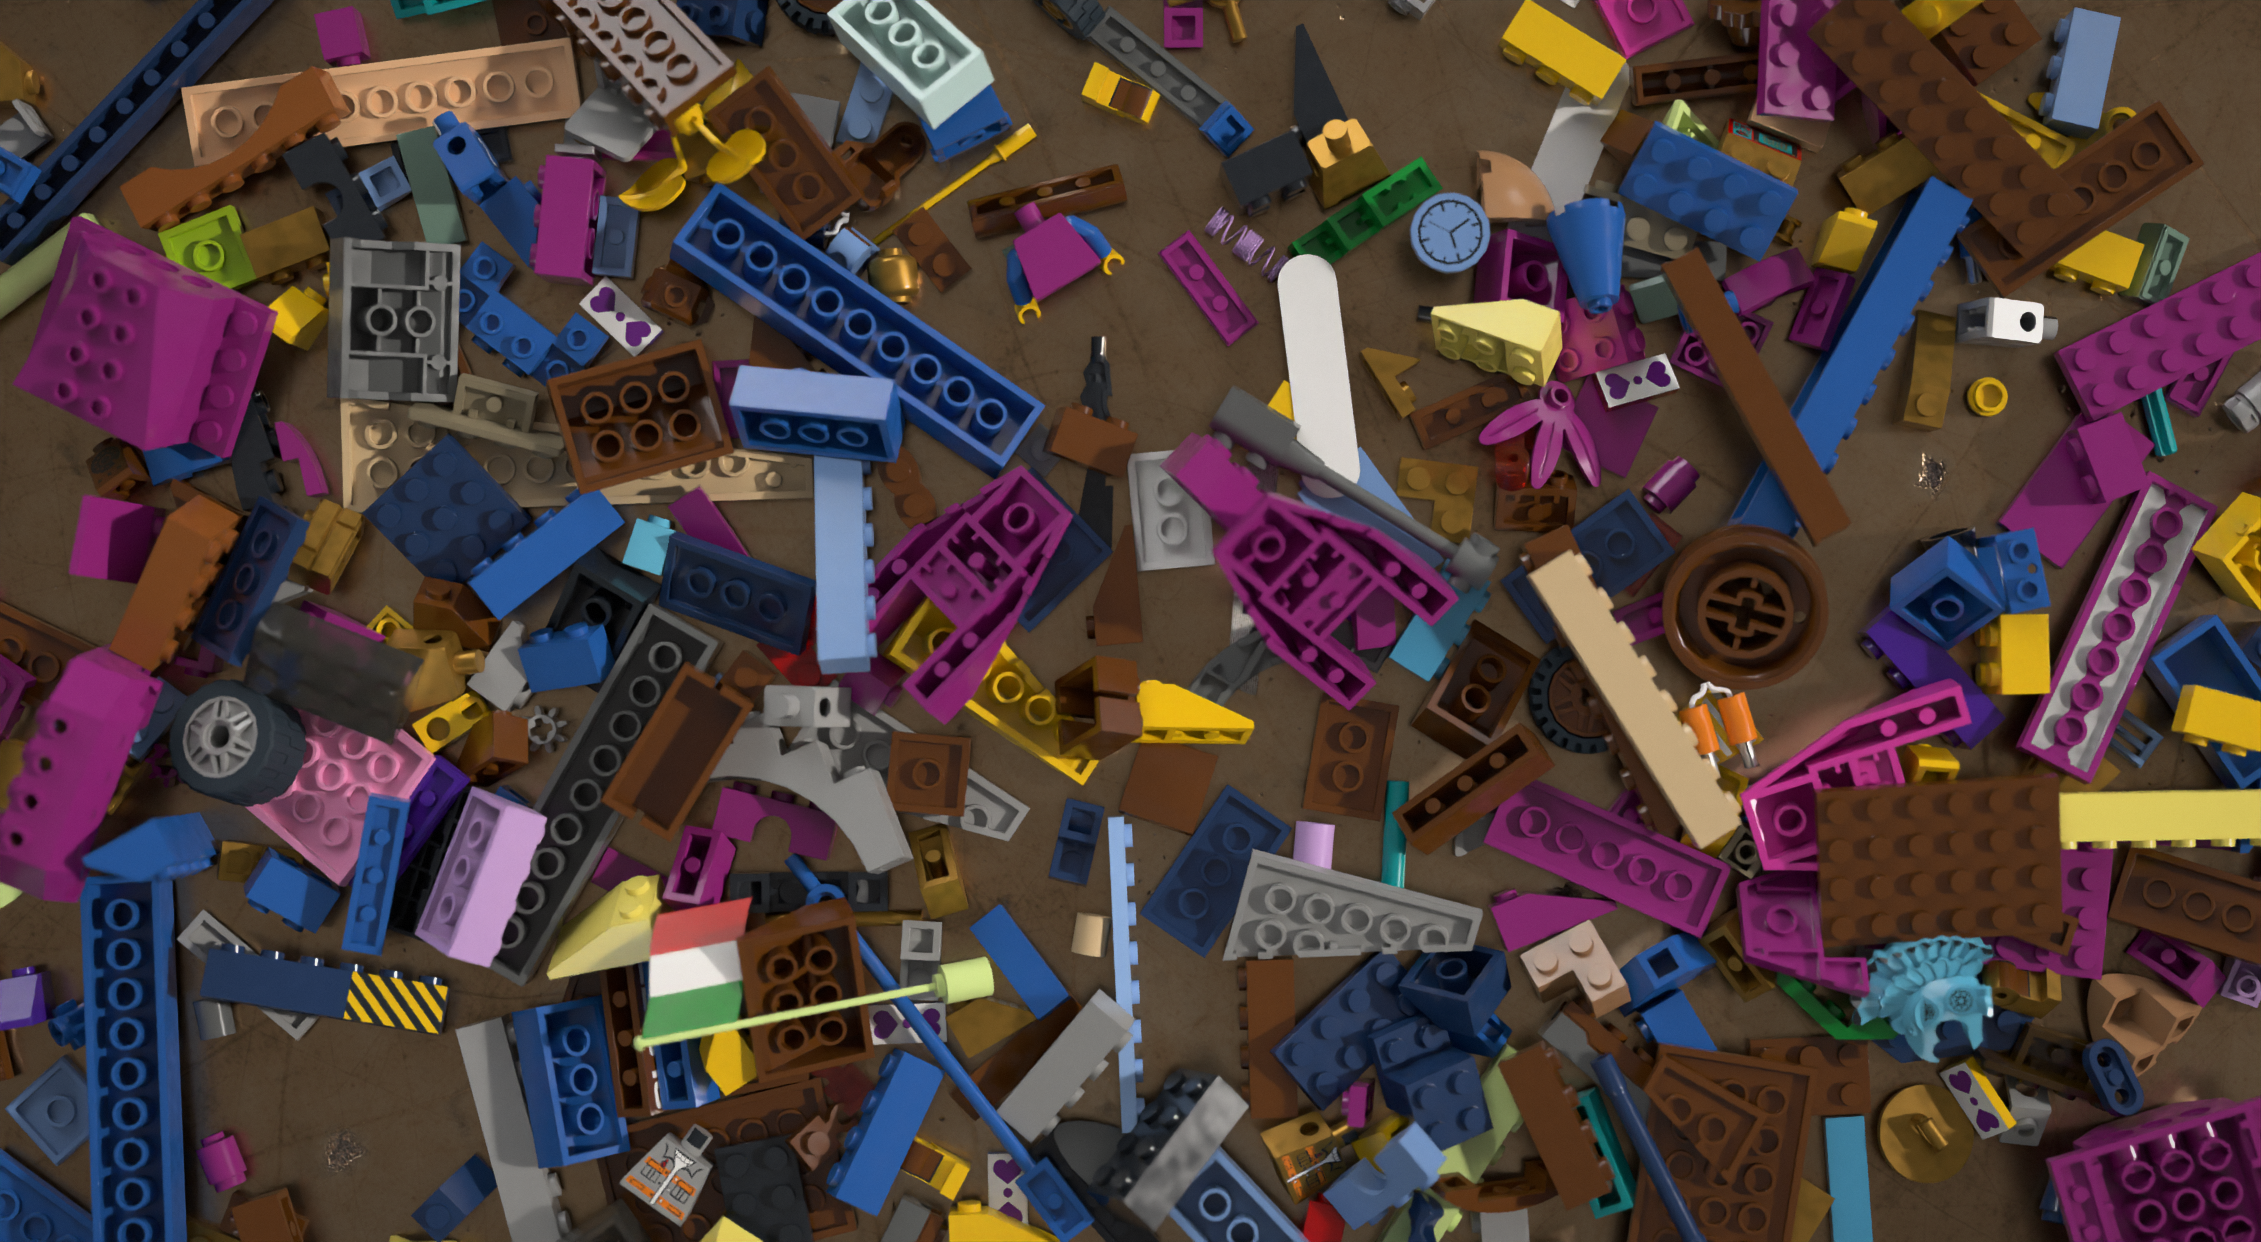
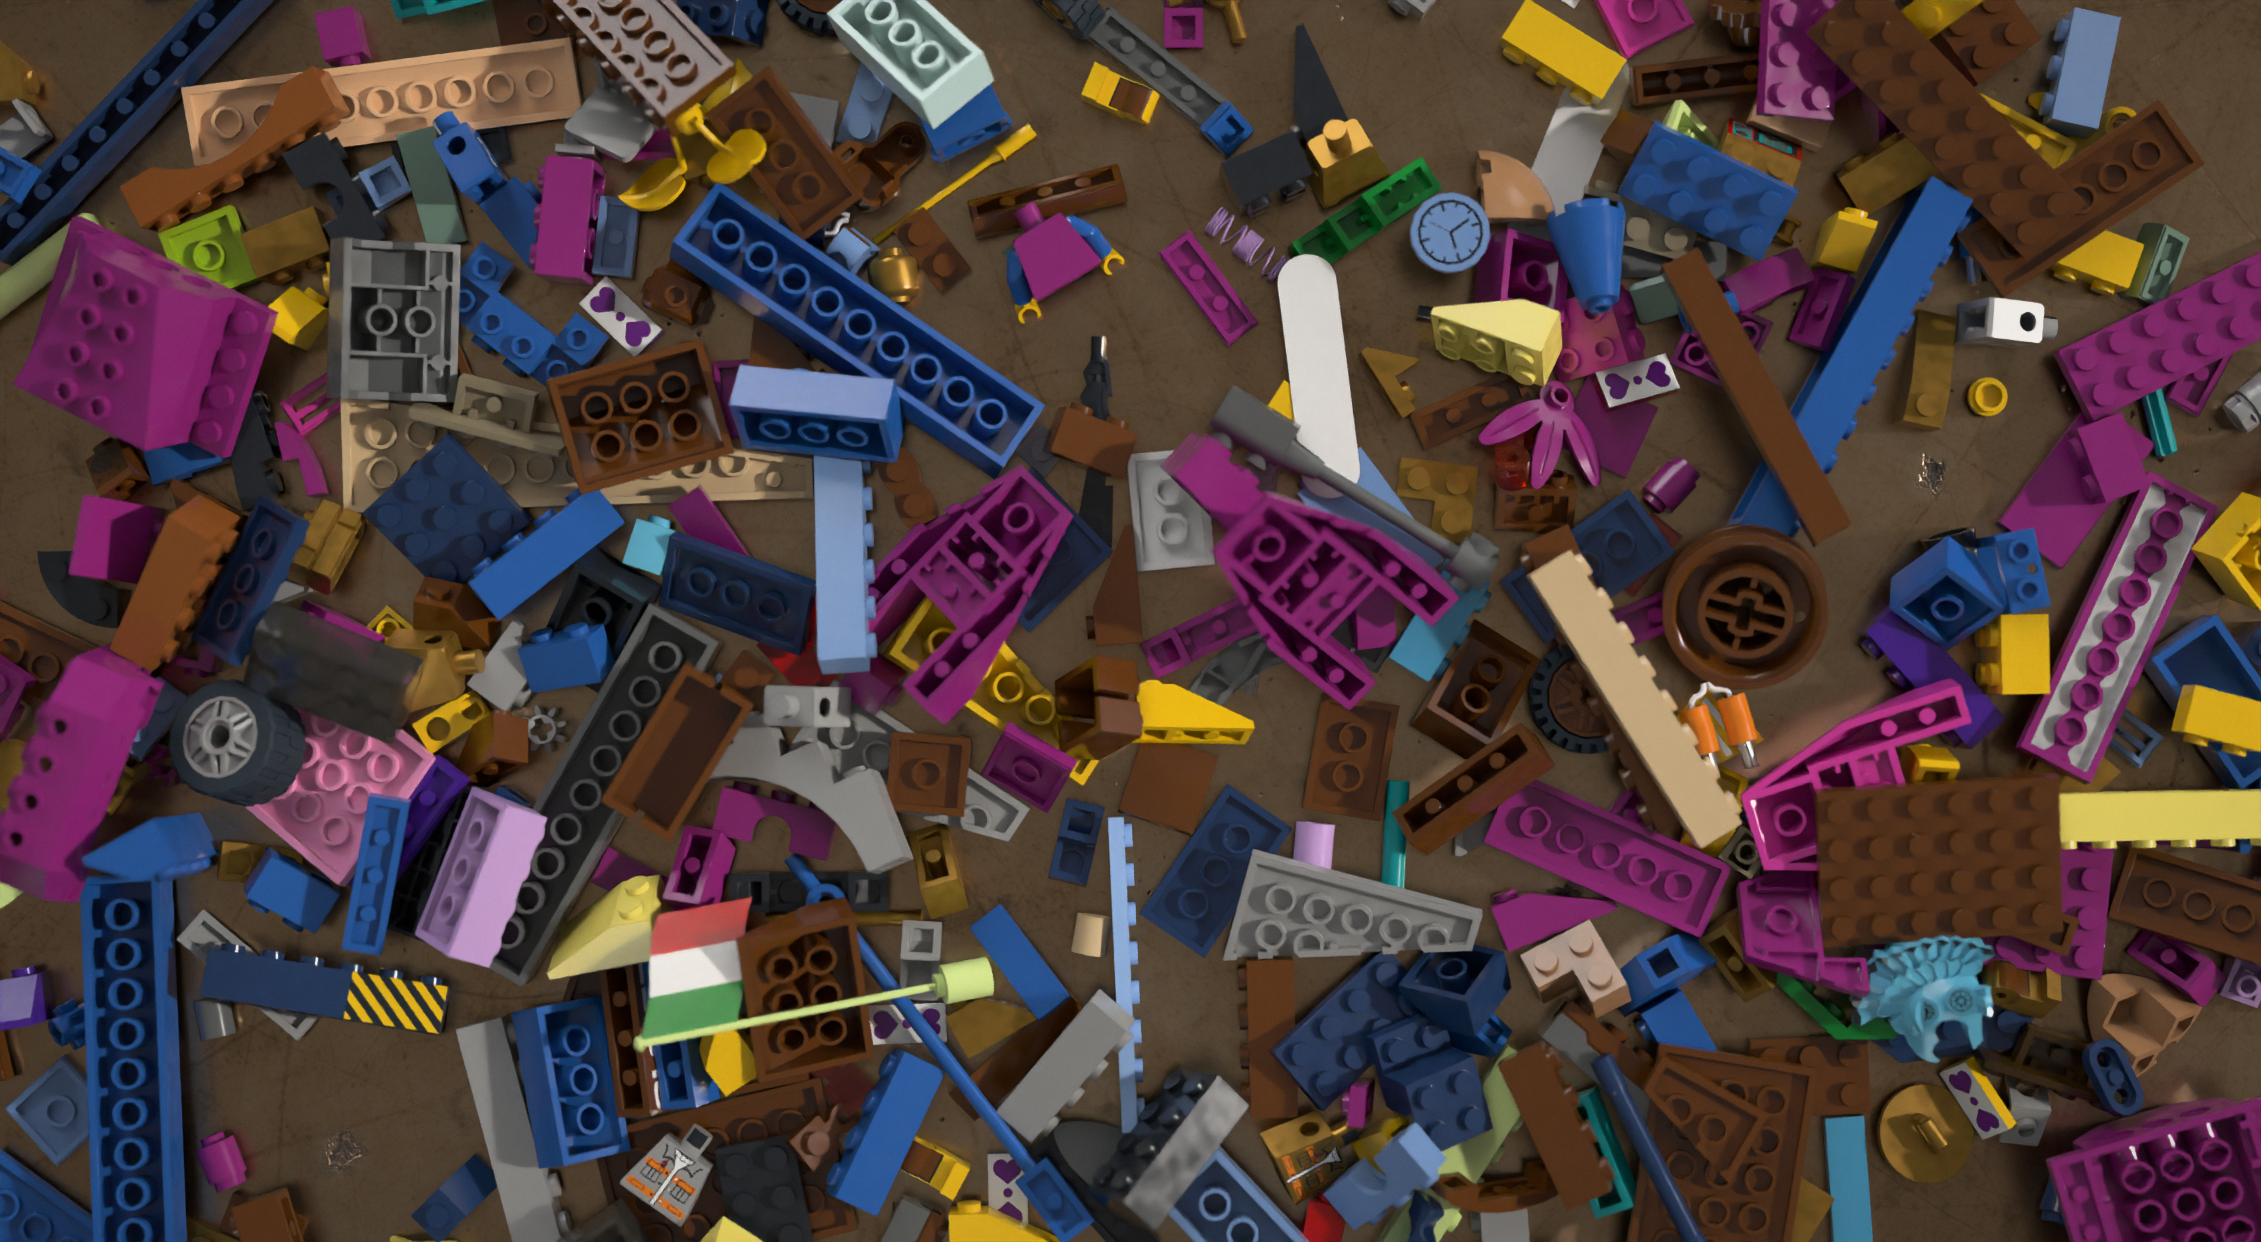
(82, 596): none -> black brick
(295, 417): none -> dark pink tile
(1028, 767): none -> magenta tile
(1198, 637): none -> magenta slope

